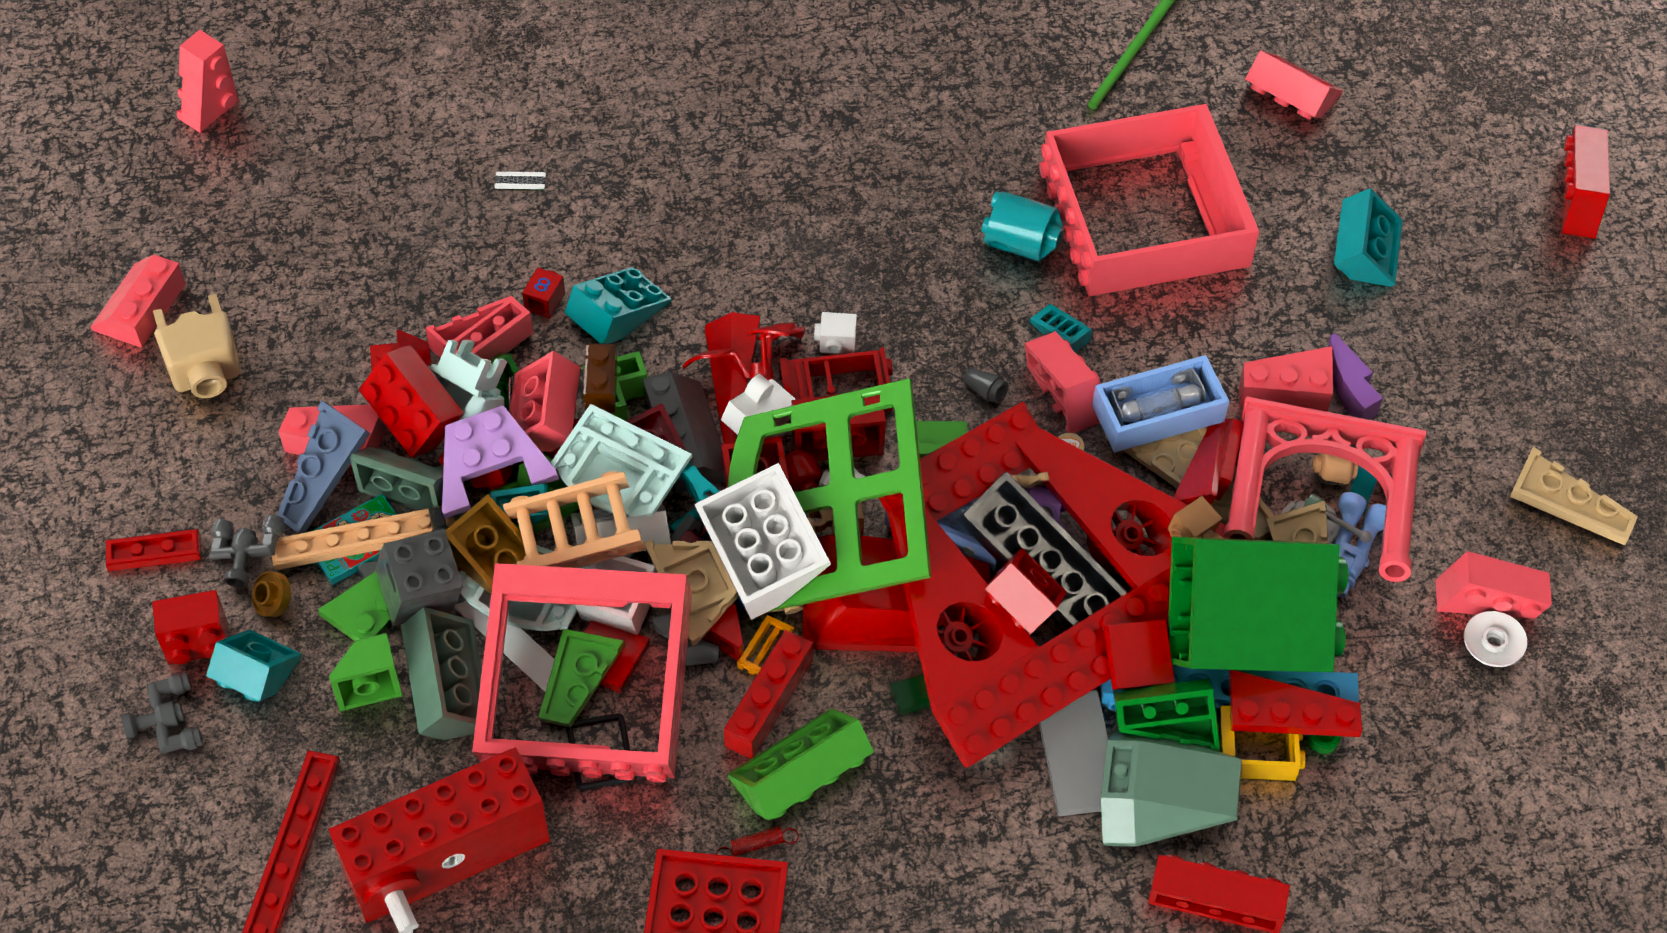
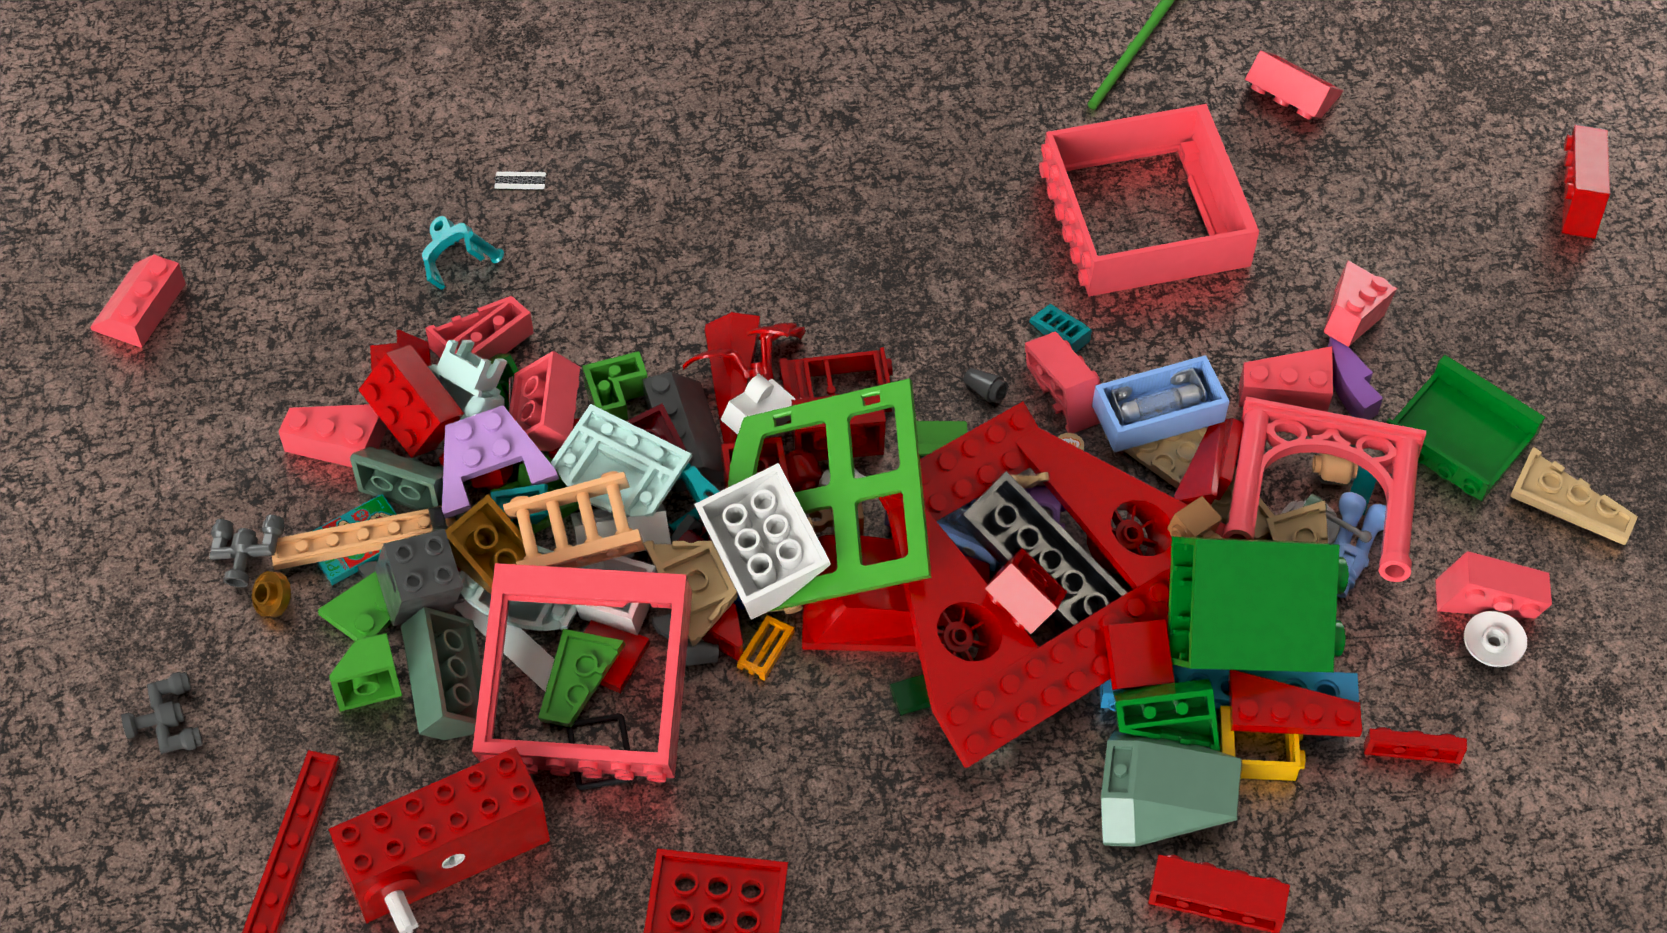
(153, 550): red tile -> none
(189, 626): red brick -> none
(198, 350): tan piece -> none
(206, 81): coral wedge -> none
(252, 664): teal slope -> none
(321, 466): sand blue wing -> none
(445, 234): none -> teal piece
(543, 292): red brick -> none
(600, 377): reddish brown brick -> none
(615, 304): teal slope -> none
(756, 848): red piece -> none
(768, 694): red brick -> none
(801, 763): bright green slope -> none
(836, 333): white brick -> none
(1022, 226): teal cylinder -> none
(1076, 755): light grey tile -> none
(1323, 744): green tile -> none
(1357, 304): none -> coral wedge
(1368, 239): teal slope -> none
(1415, 745): none -> red plate
(1469, 427): none -> green panel

